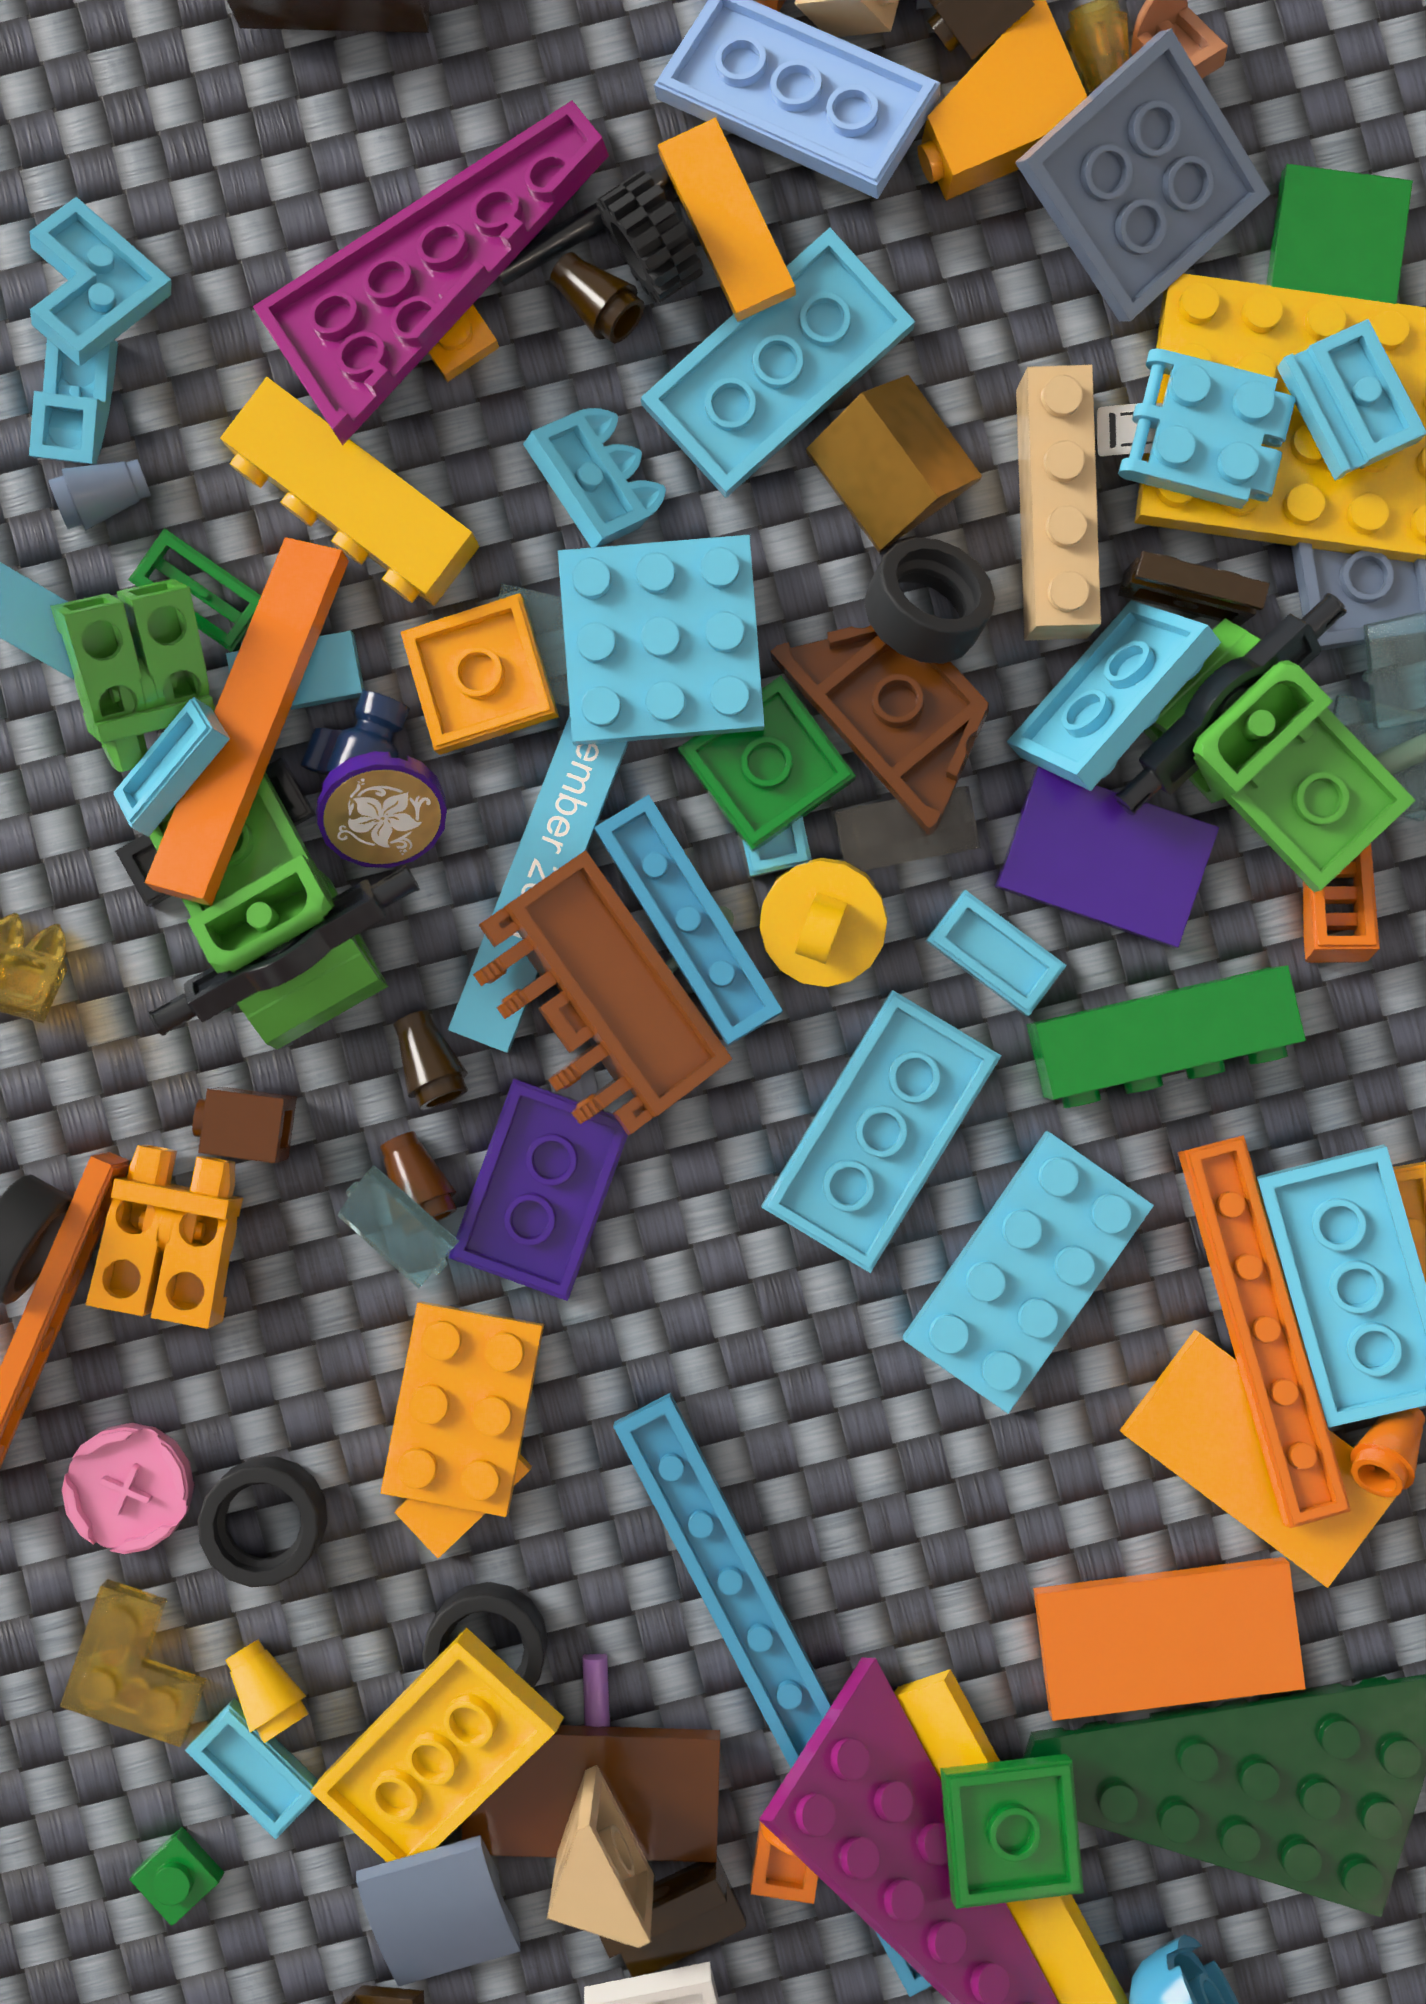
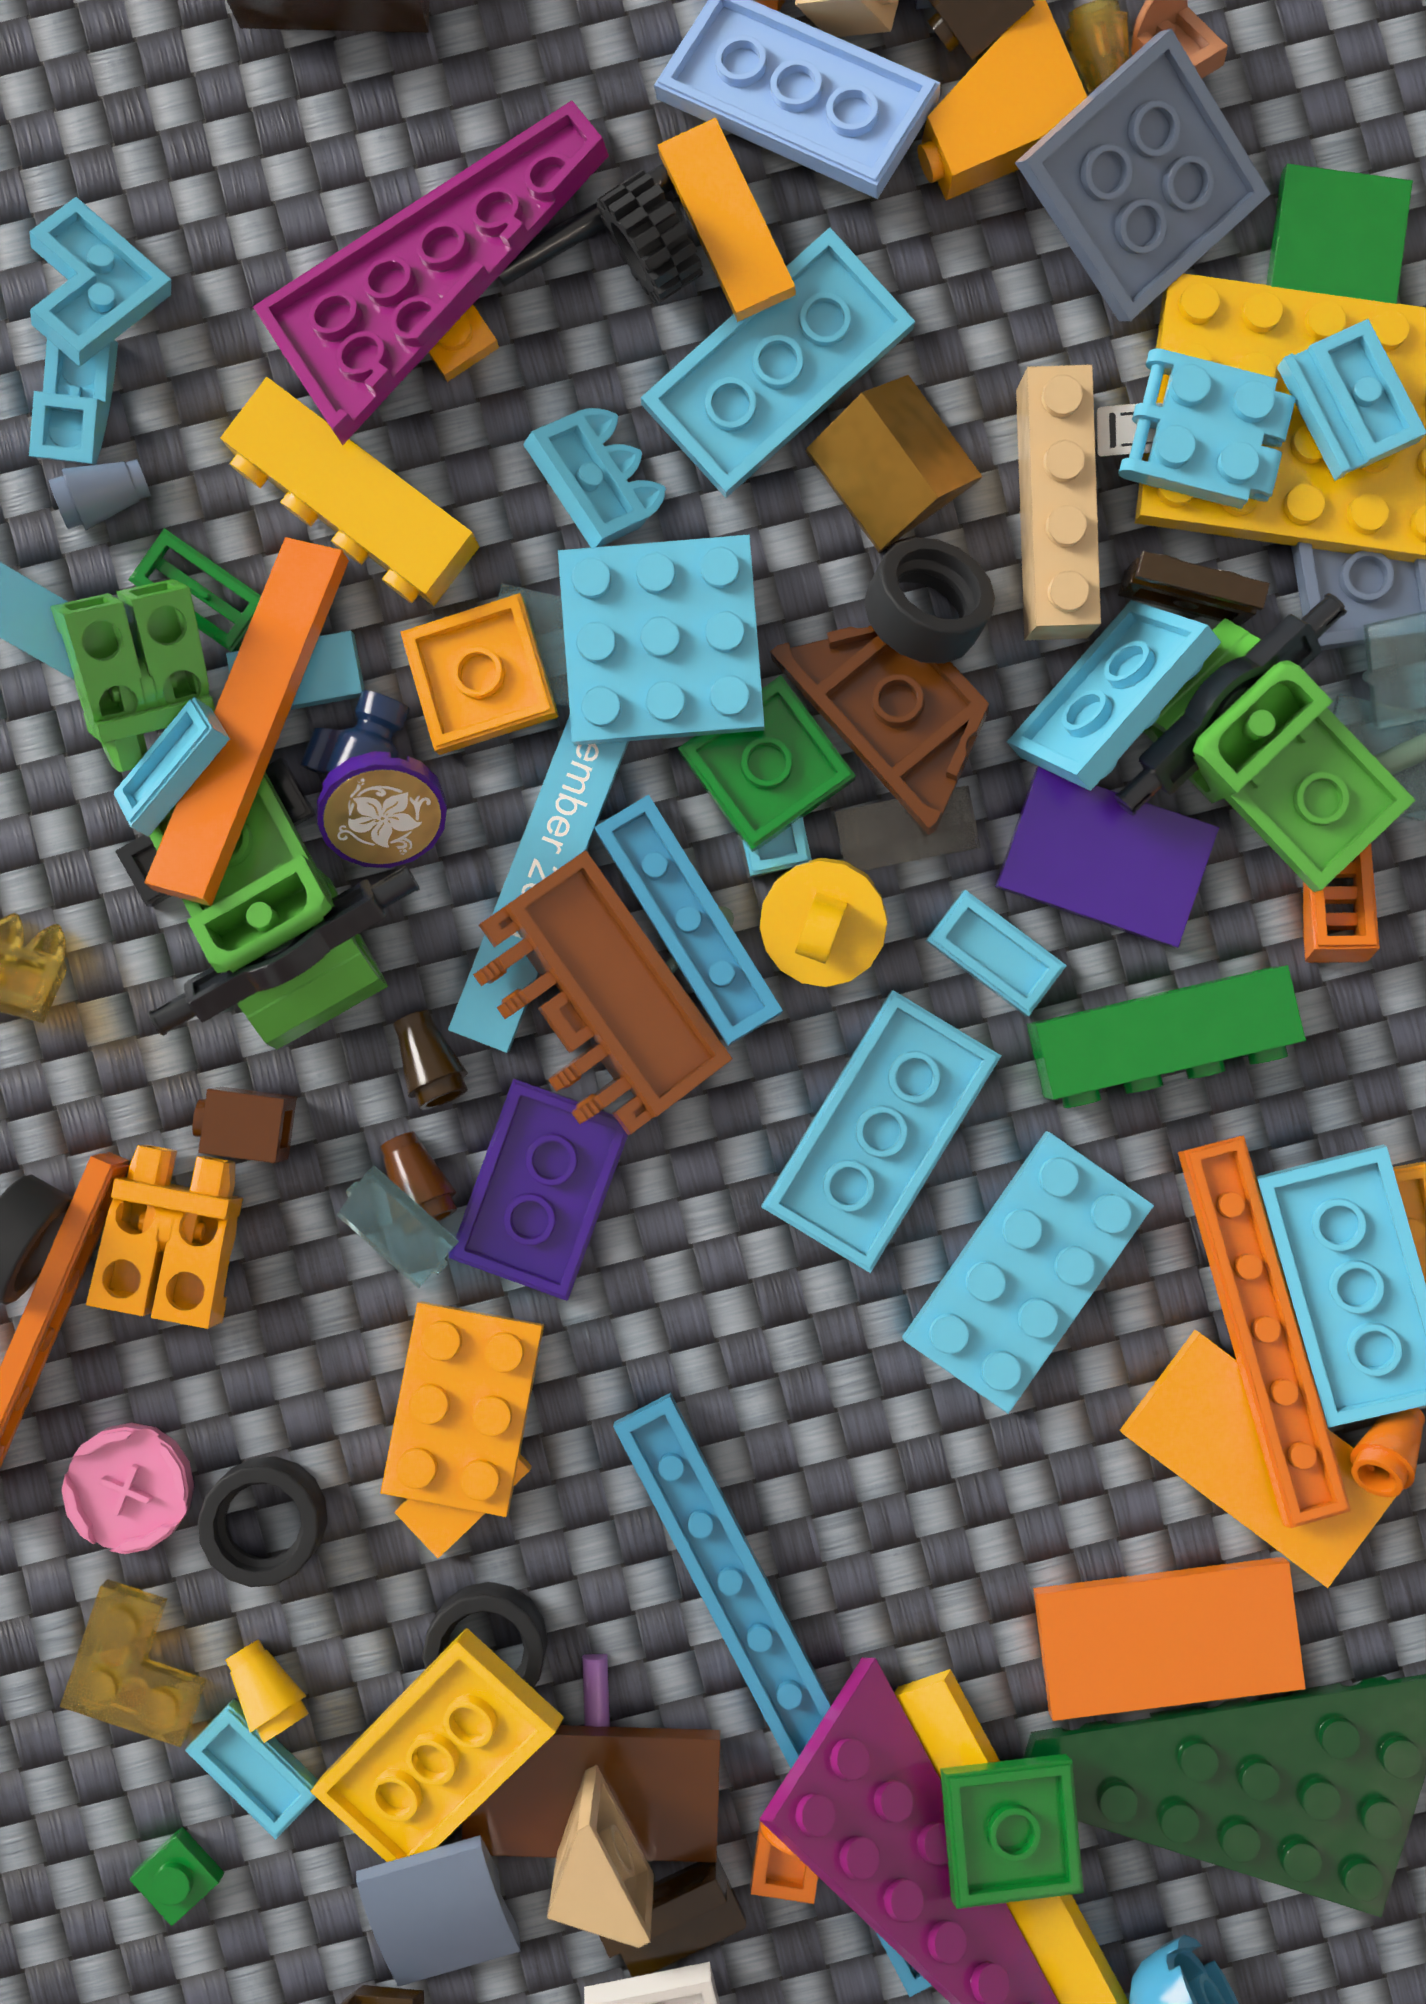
(599, 298): dark brown cone -> none

